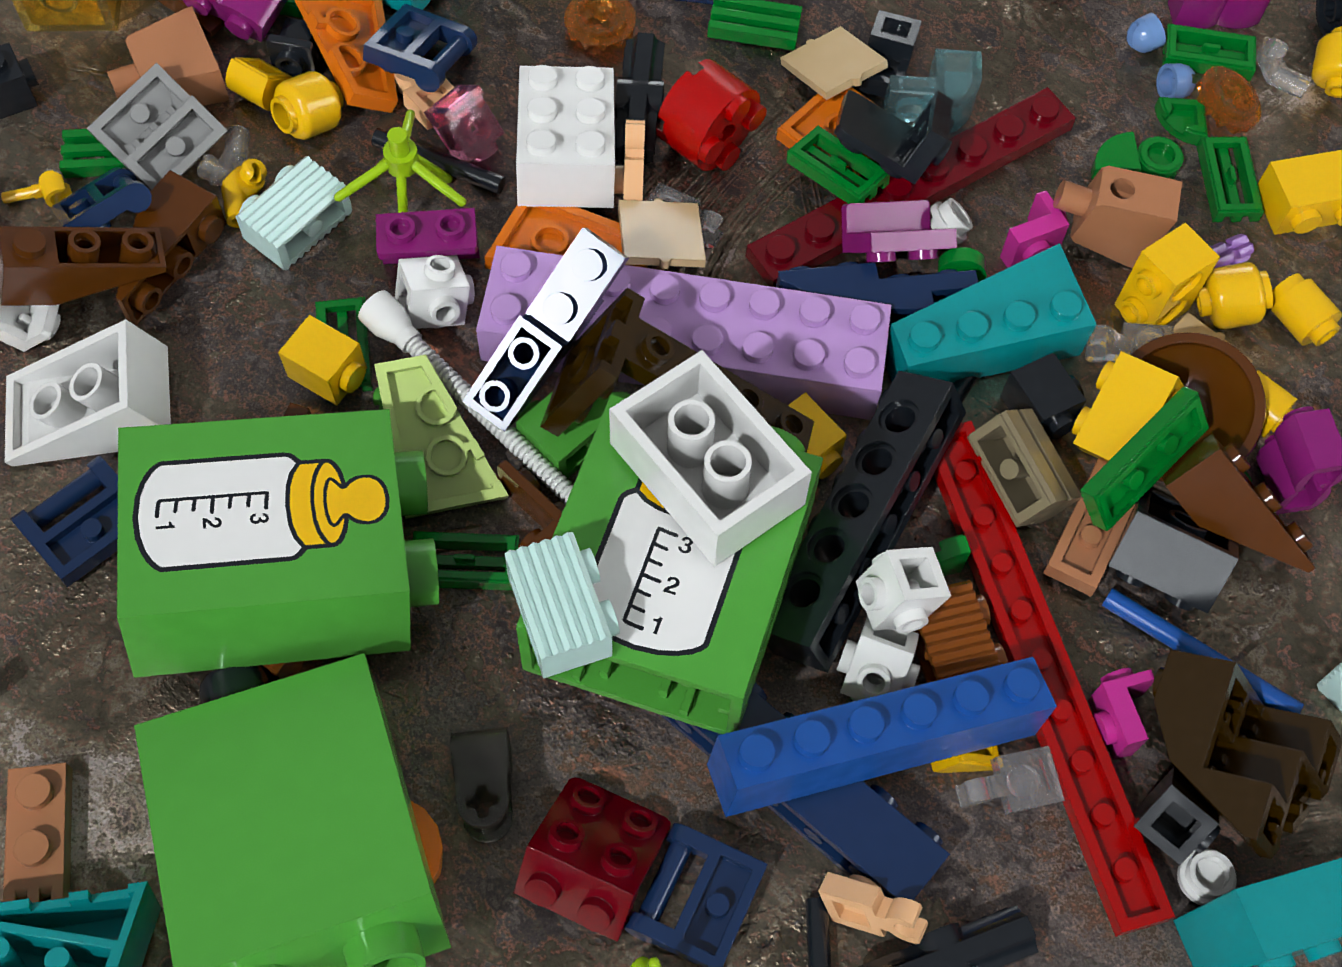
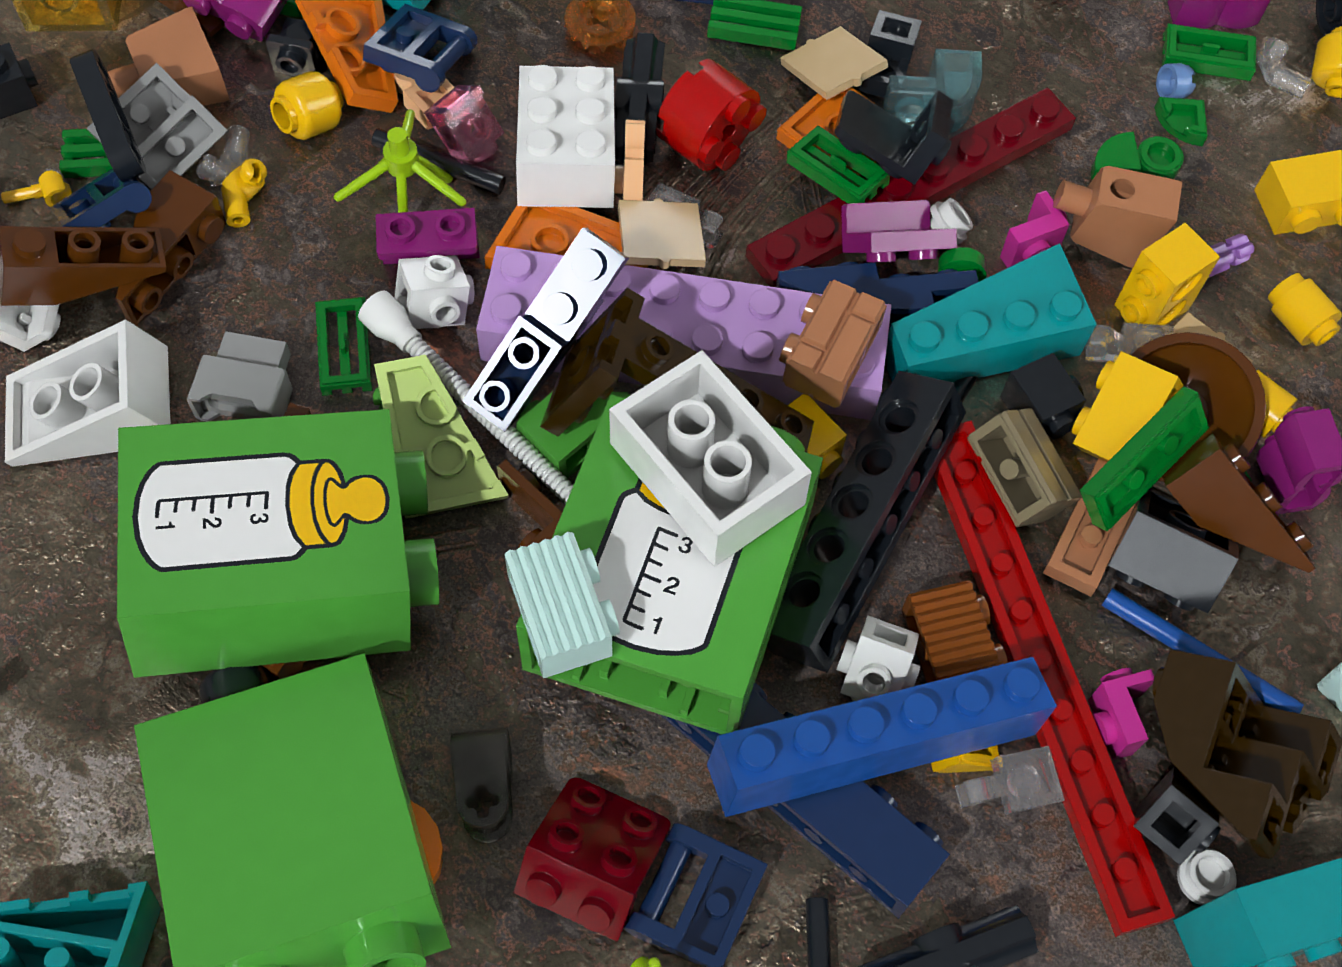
(38, 833): nougat hinge -> none
(83, 536): dark blue plate -> none
(107, 115): none -> black beam
(242, 380): none -> light grey piece
(254, 80): yellow brick -> none
(293, 212): light aqua brick -> none
(323, 360): yellow brick -> none
(477, 542): green tile -> none
(832, 343): none -> nougat brick
(863, 906): light nougat plate -> none
(902, 589): white brick -> none
(953, 554): green tile -> none
(1146, 34): medium blue hinge -> none
(1224, 84): clear orange gear -> none
(1234, 209): green tile -> none
(1235, 296): yellow head -> none

